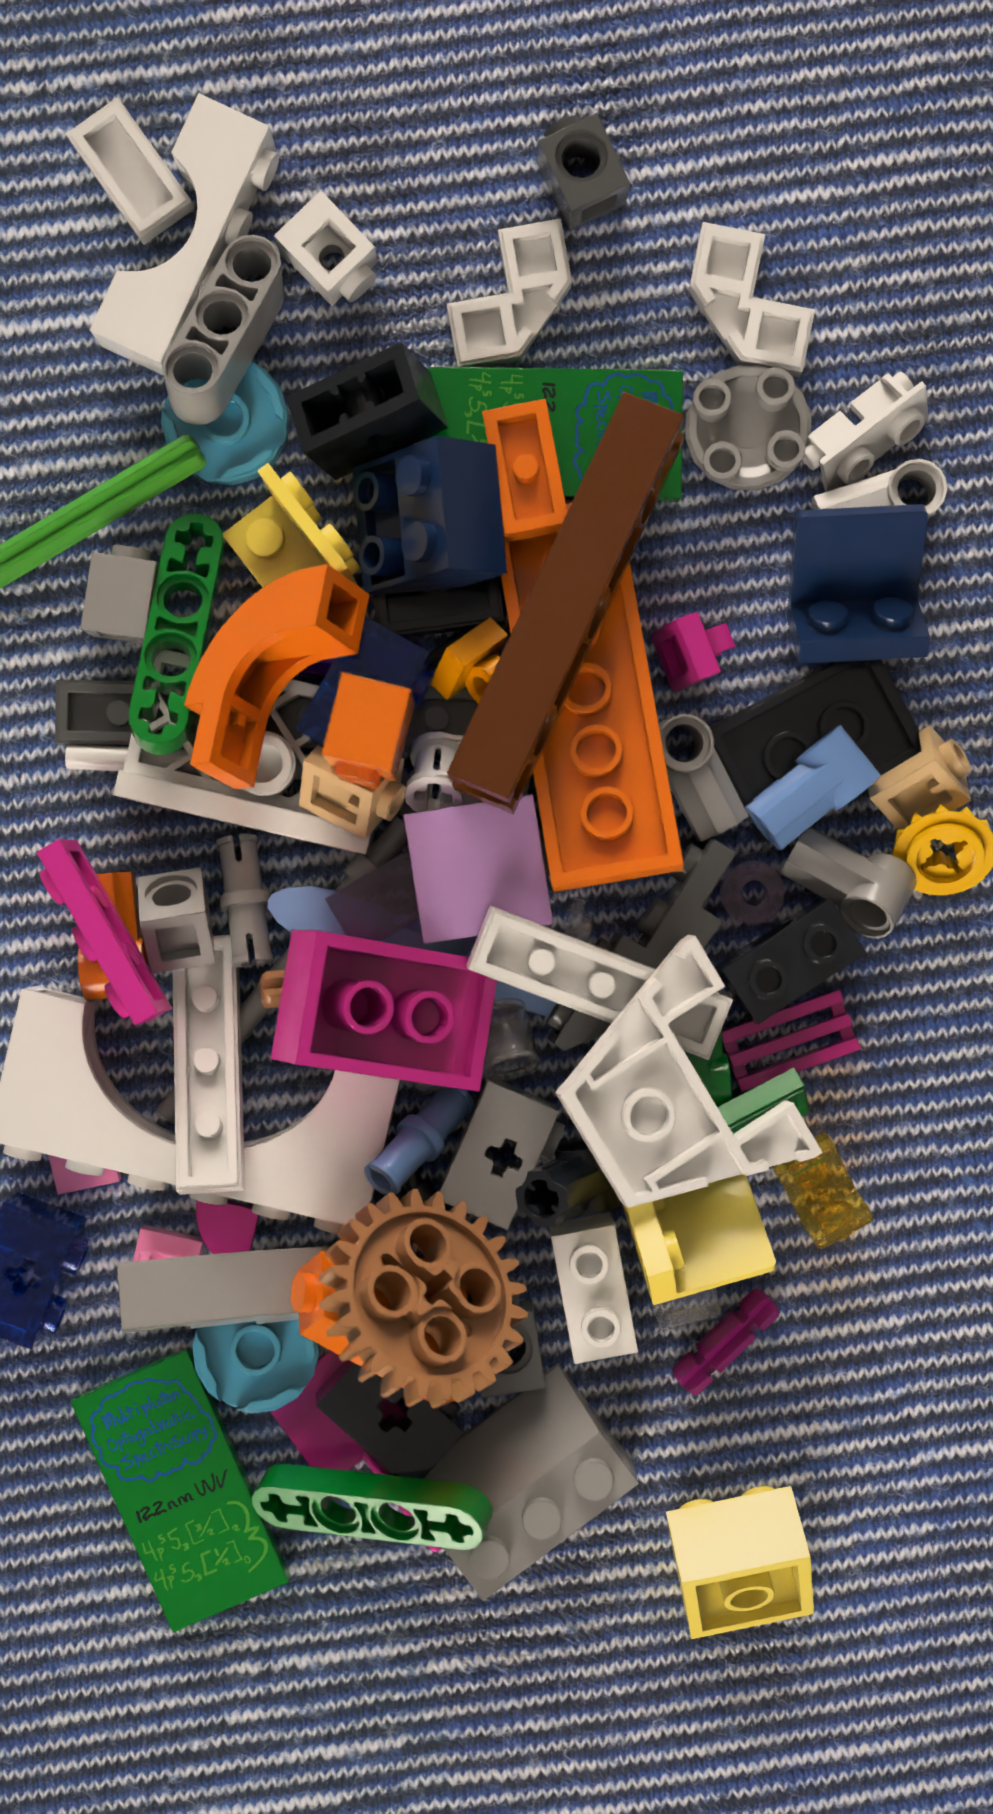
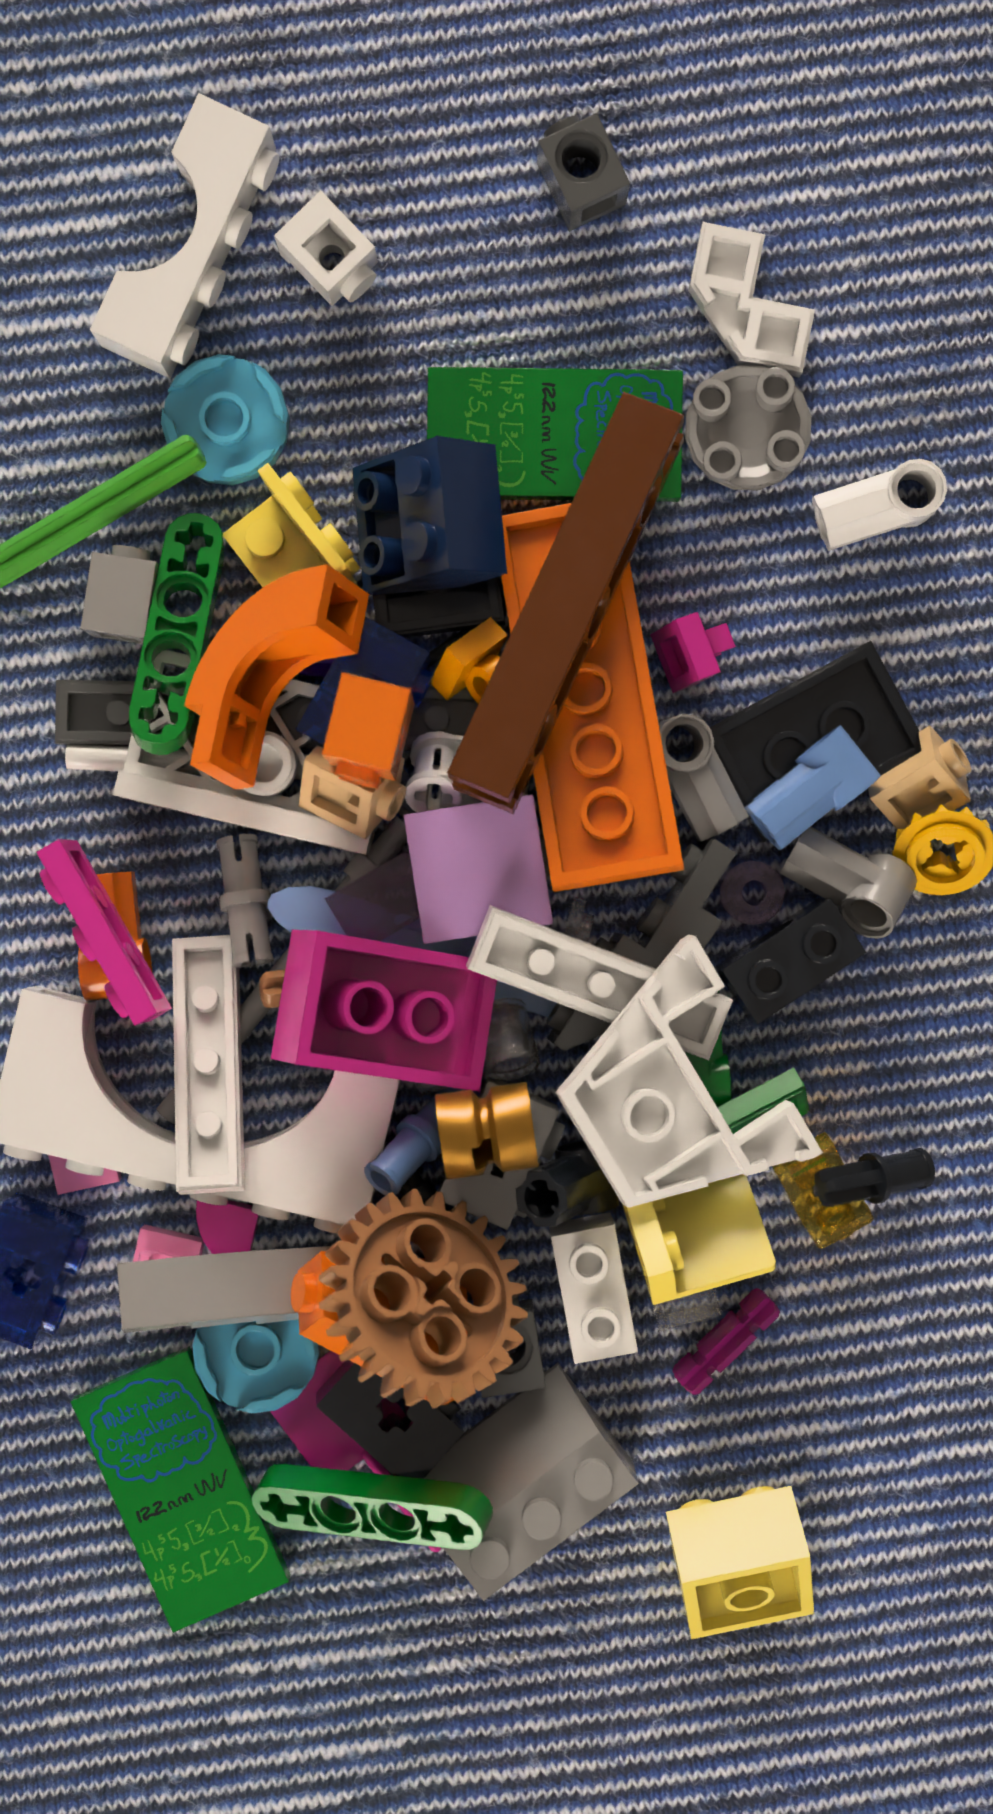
(130, 171): white tile -> none
(175, 920): light grey brick -> none
(223, 303): light grey beam -> none
(367, 411): black brick -> none
(486, 1130): none -> pearl gold wheel
(505, 325): white tile -> none
(527, 469): orange plate -> none
(840, 1022): dark pink tile -> none
(857, 584): dark blue bracket -> none
(874, 1178): none -> black axle
(890, 416): white hinge -> none

